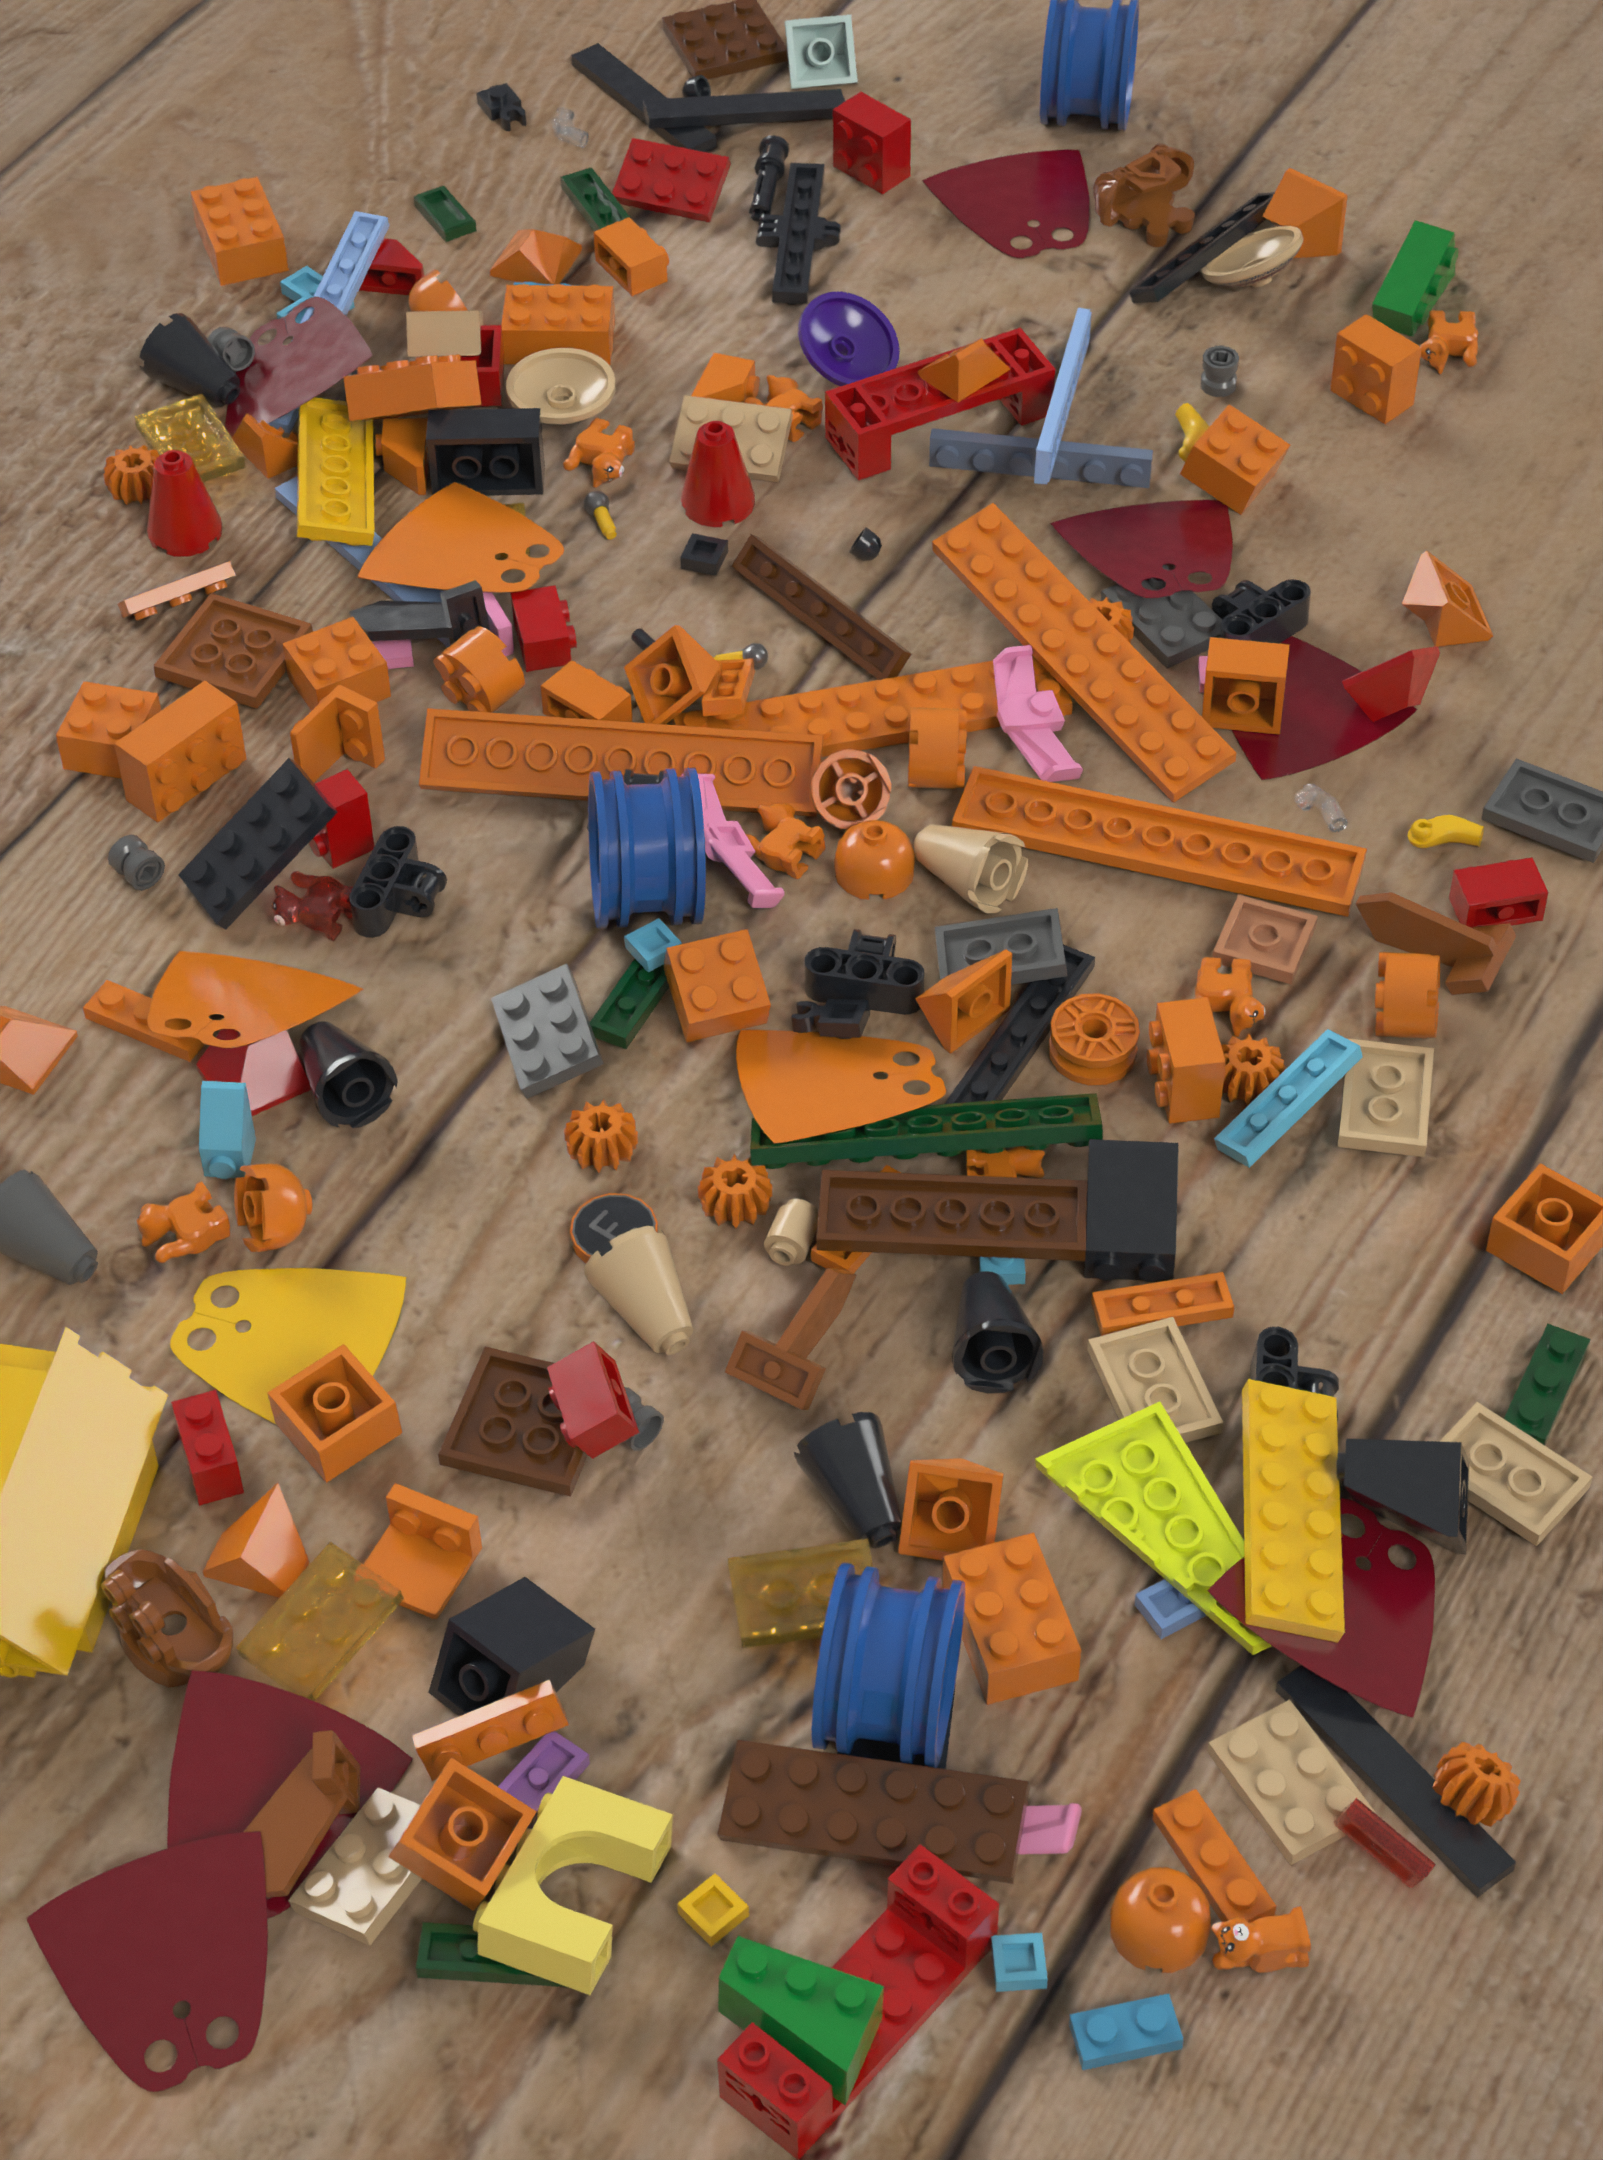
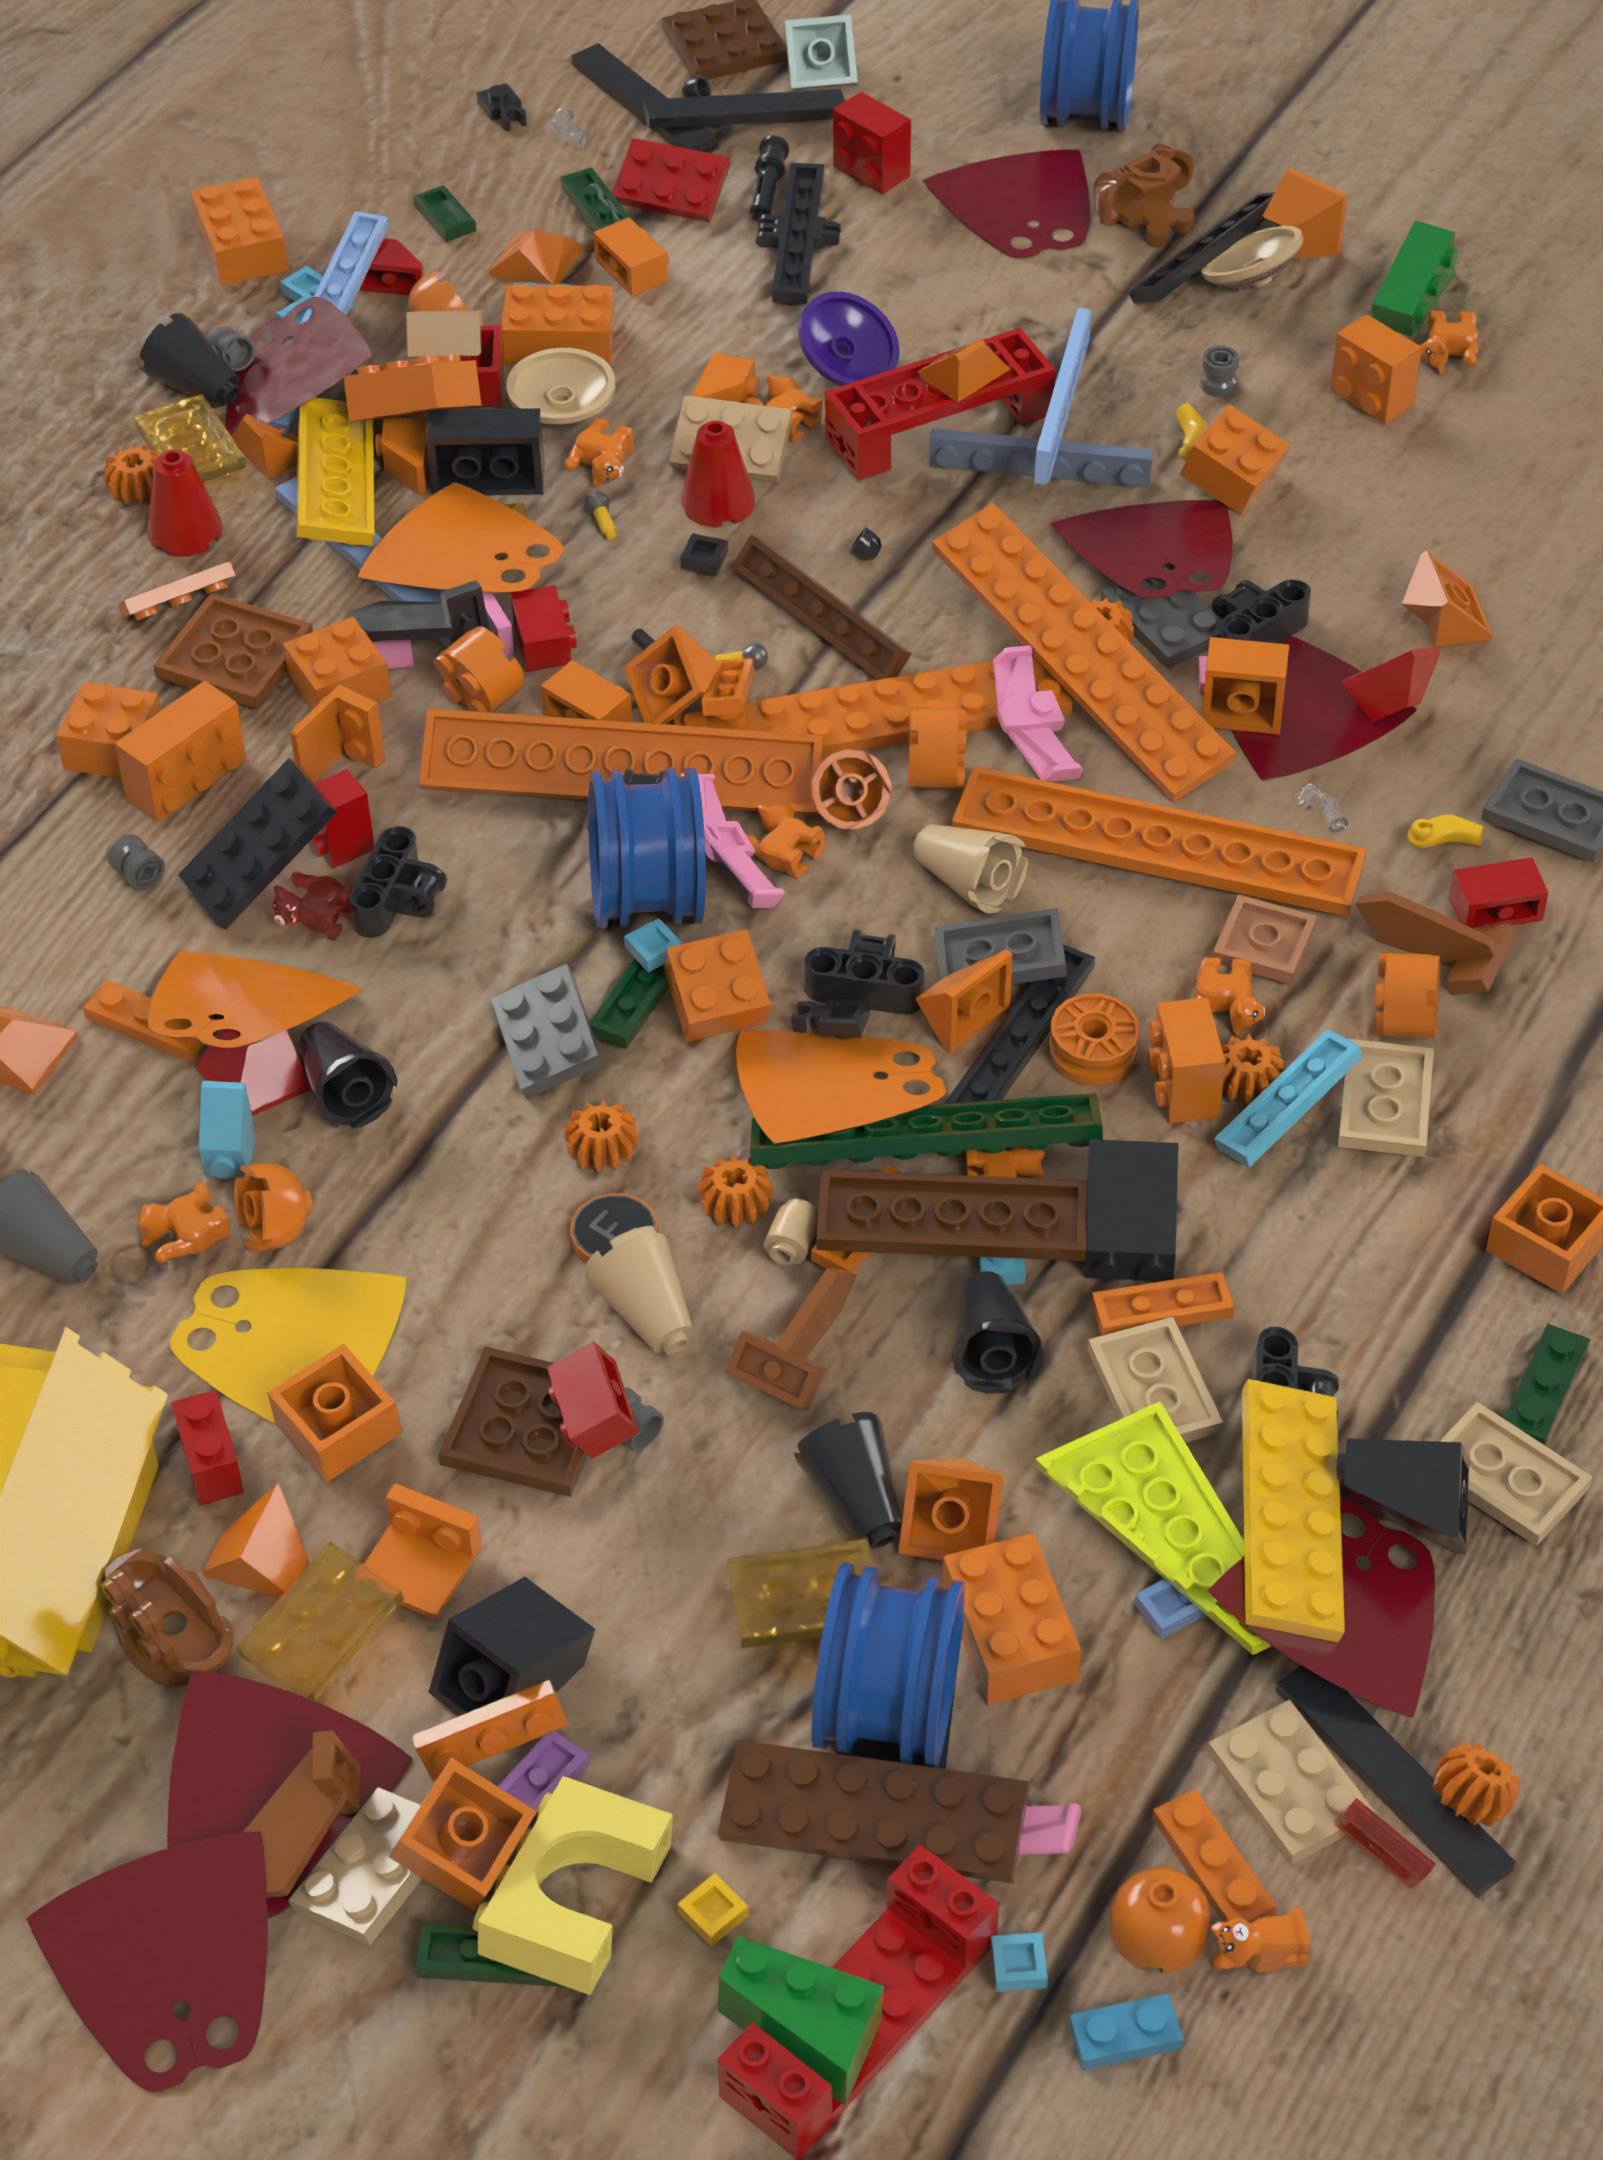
(874, 860): orange cylinder -> none

